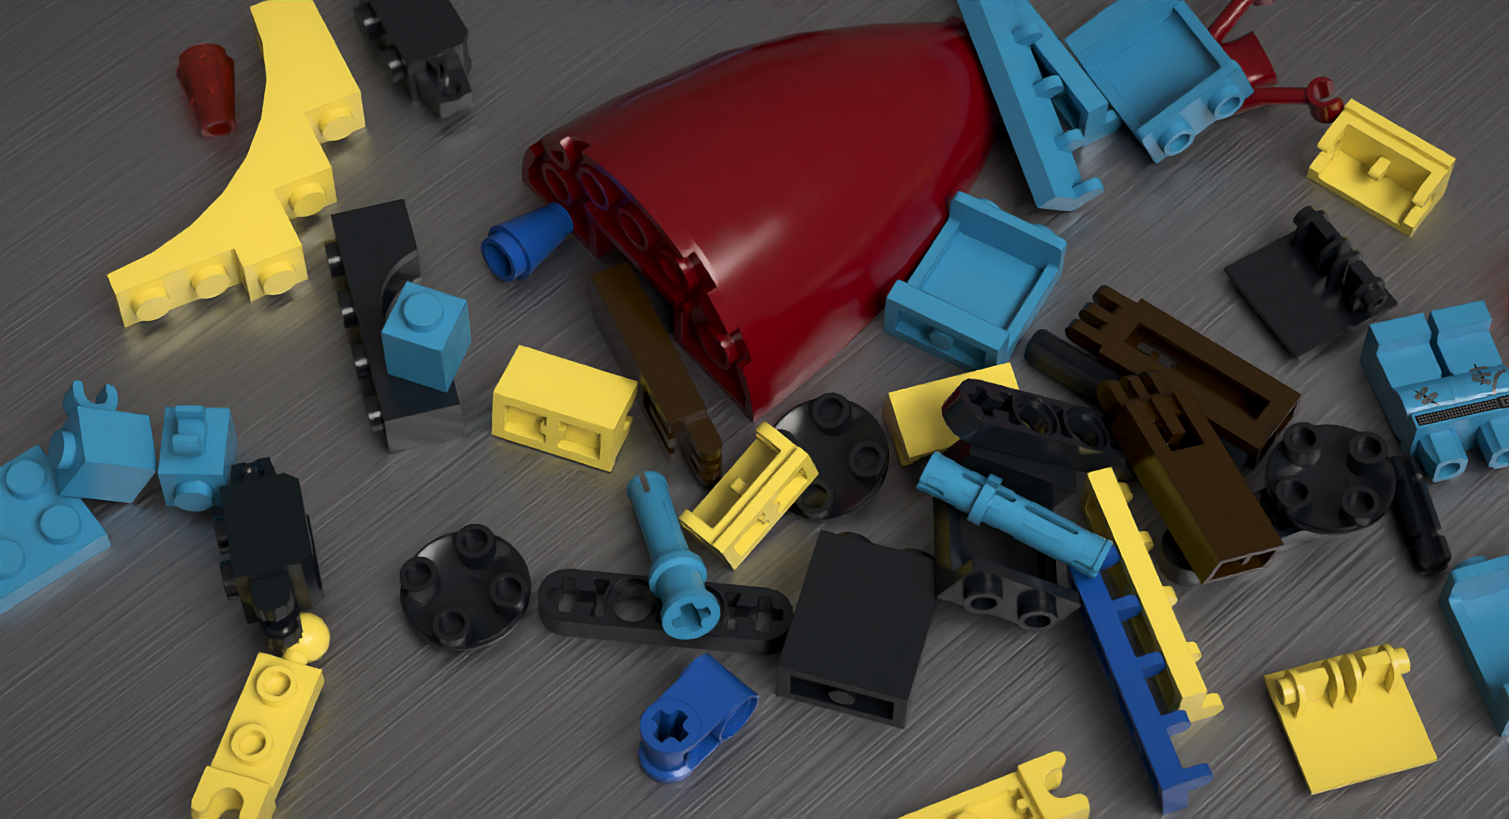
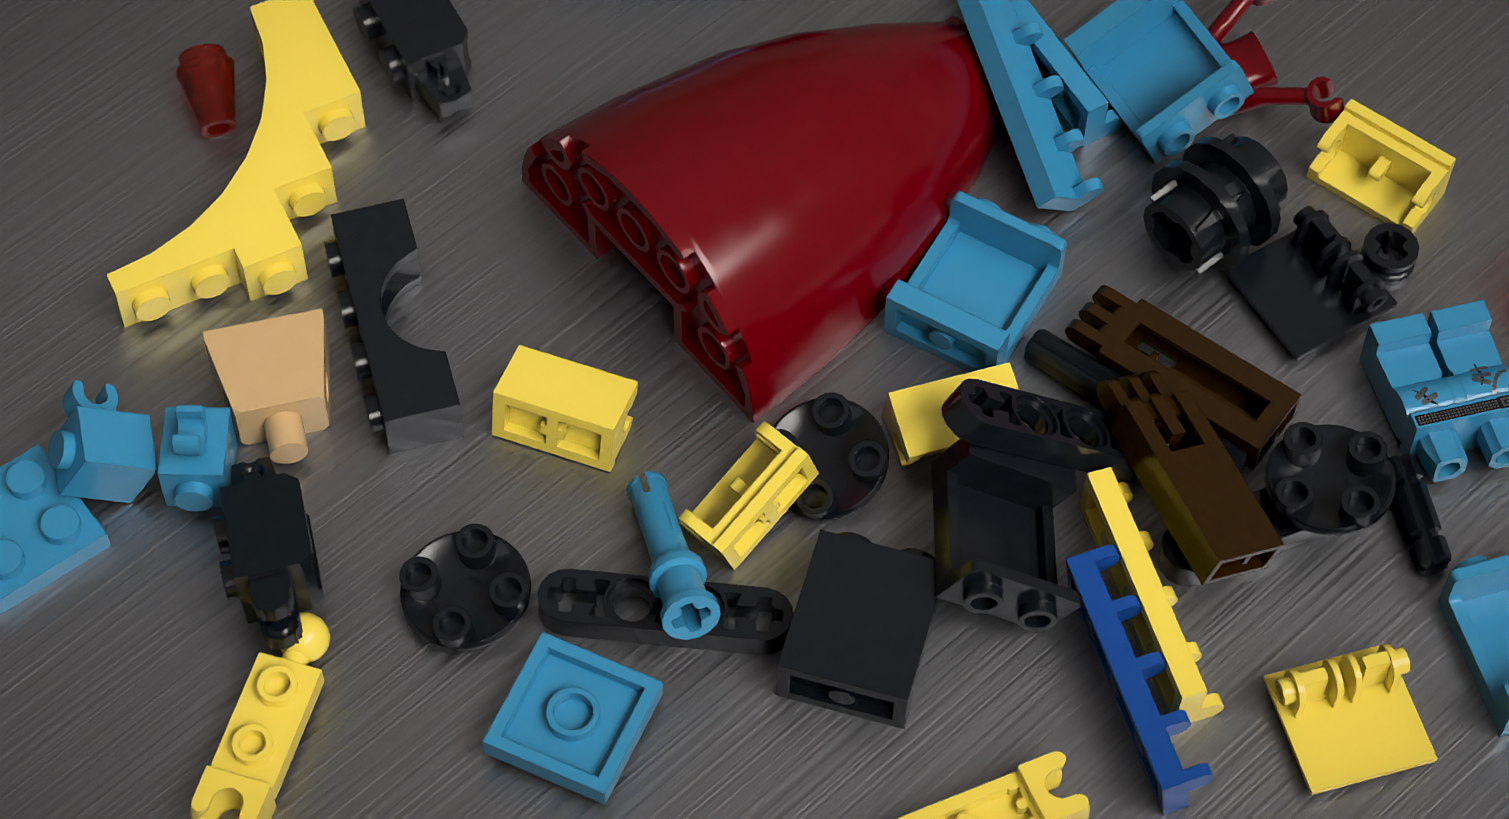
(274, 380): none -> tan torso
(426, 336): dark azure brick -> none
(525, 241): blue cone -> none
(573, 717): none -> dark azure plate
(664, 385): dark brown hinge -> none
(693, 719): blue piece -> none
(1003, 509): dark azure pin -> none
(1215, 203): none -> black piece
(1390, 237): none -> black bush

